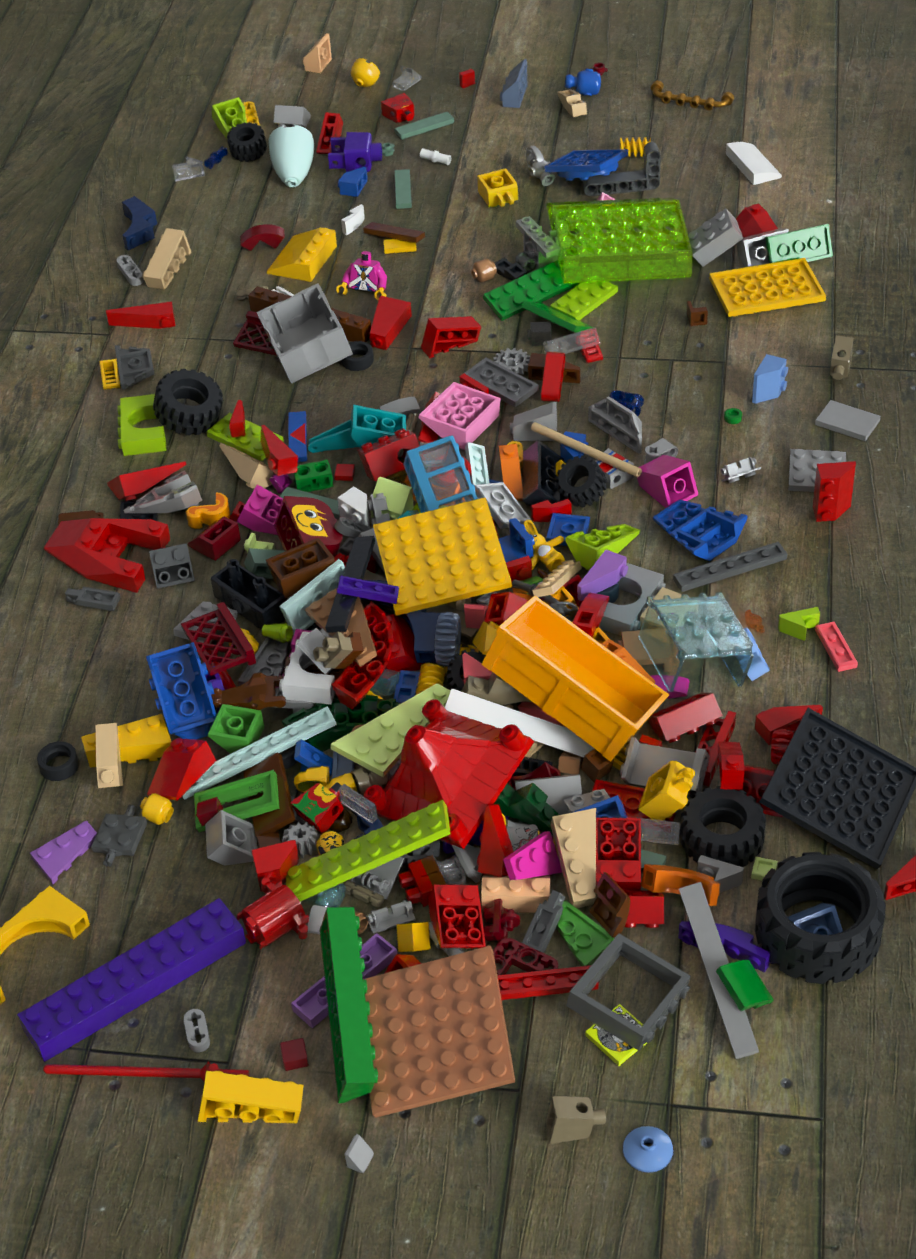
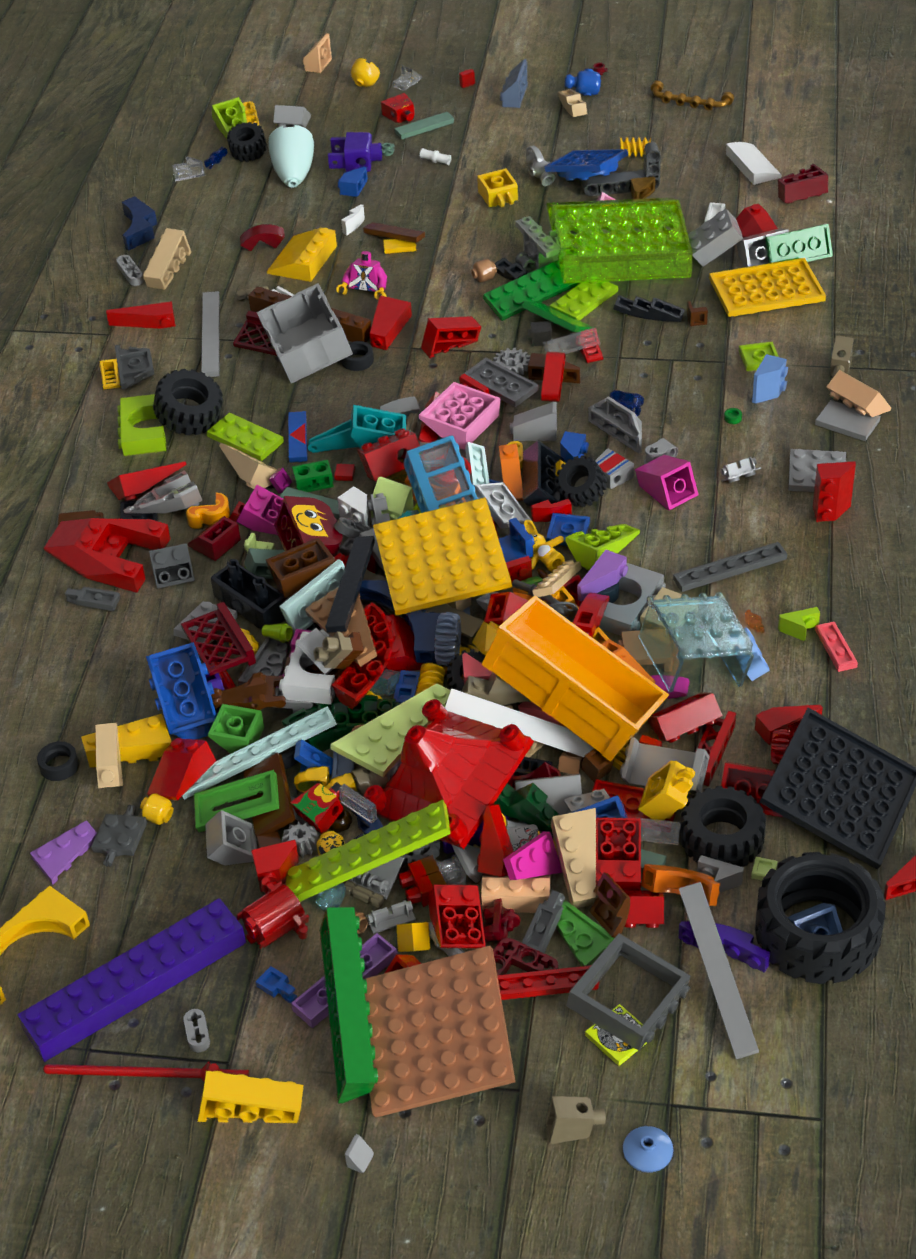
(208, 809): dark red piece -> none
(211, 334): none -> light grey tile
(237, 421): red slope -> none
(275, 982): none -> blue plate
(277, 453): red slope -> none
(294, 1054): dark red piece -> none
(315, 918): light grey slope -> none
(331, 127): red slope -> none
(368, 589): dark purple tile -> none
(403, 189): sand green tile -> none
(474, 614): coral slope -> none
(588, 450): tan piece -> none
(642, 187): none -> pearl gold slope
(654, 310): none -> black slope
(701, 529): blue wedge -> none
(713, 209): none -> white tile
(731, 765): red slope -> none
(744, 985): green slope -> none
(753, 354): none -> lime tile
(803, 185): none -> dark red wedge
(857, 394): none -> light nougat slope

